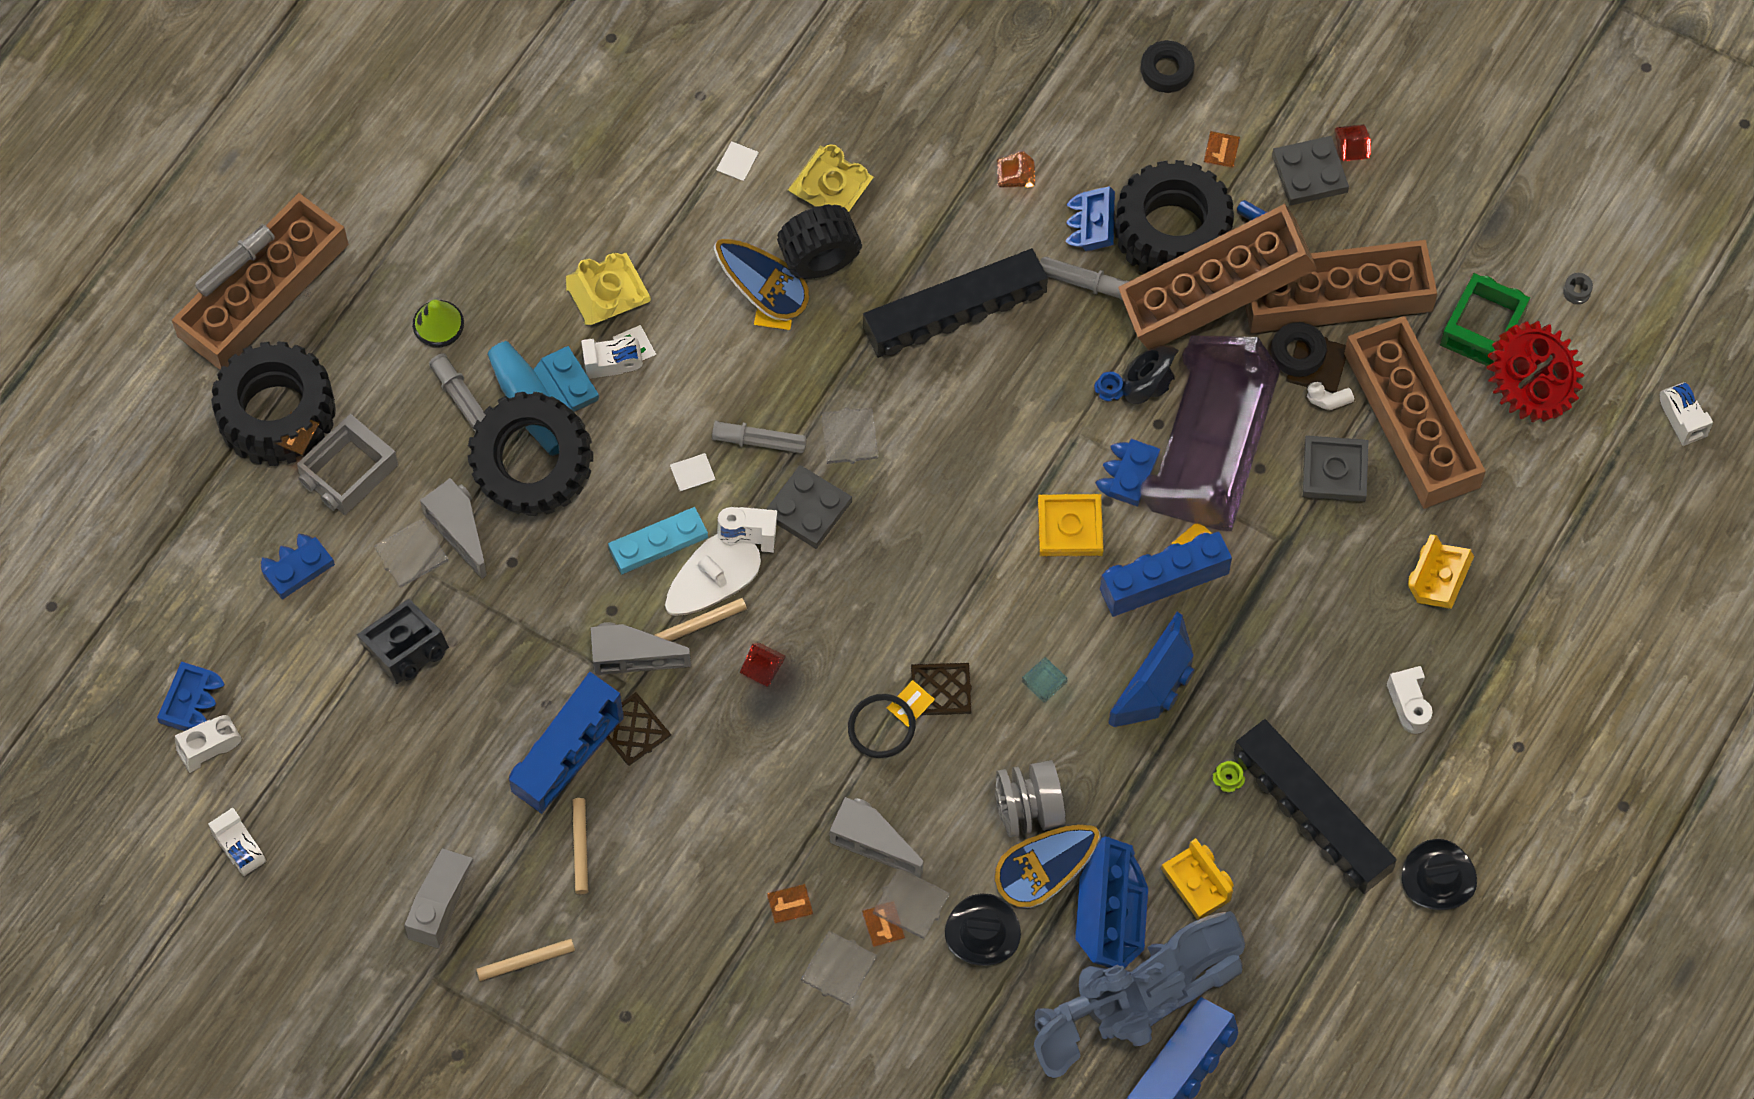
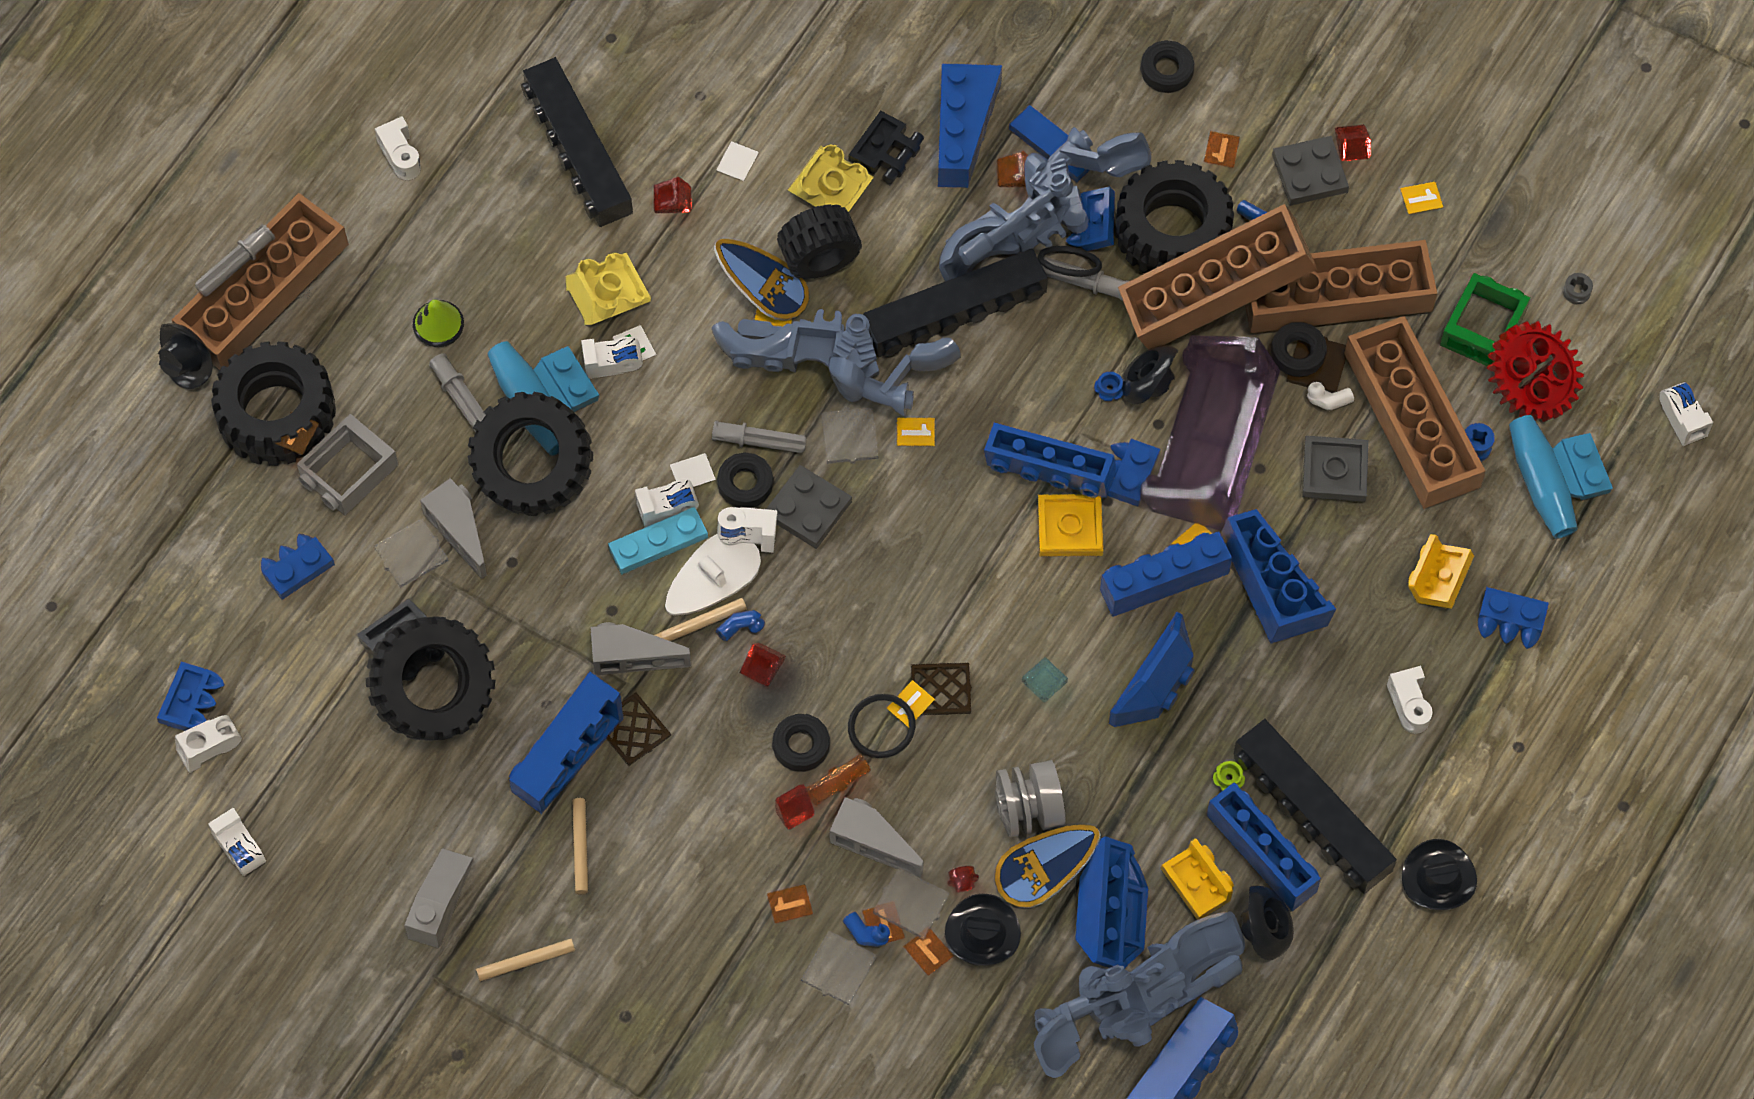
(184, 356): none -> black hat
(393, 141): none -> white leg
(473, 674): none -> black tyre
(577, 142): none -> black brick
(665, 501): none -> white leg
(672, 196): none -> clear red slope
(740, 620): none -> blue arm
(745, 462): none -> black tyre
(794, 807): none -> clear red slope
(801, 761): none -> black tyre
(838, 779): none -> clear orange pin
(844, 351): none -> sand blue piece
(866, 935): none -> blue arm
(877, 143): none -> black plate
(915, 431): none -> yellow sticker
(928, 952): none -> clear orange sticker
(963, 878): none -> clear red plate
(965, 110): none -> blue wedge
(1042, 136): none -> blue tile
(1049, 201): none -> sand blue piece
(1050, 460): none -> blue brick
(1071, 250): none -> black tyre
(1263, 846): none -> blue brick
(1267, 923): none -> black hat
(1272, 578): none -> blue wedge
(1421, 197): none -> yellow sticker
(1483, 432): none -> blue wheel
(1512, 614): none -> blue plate
(1558, 473): none -> dark azure plate

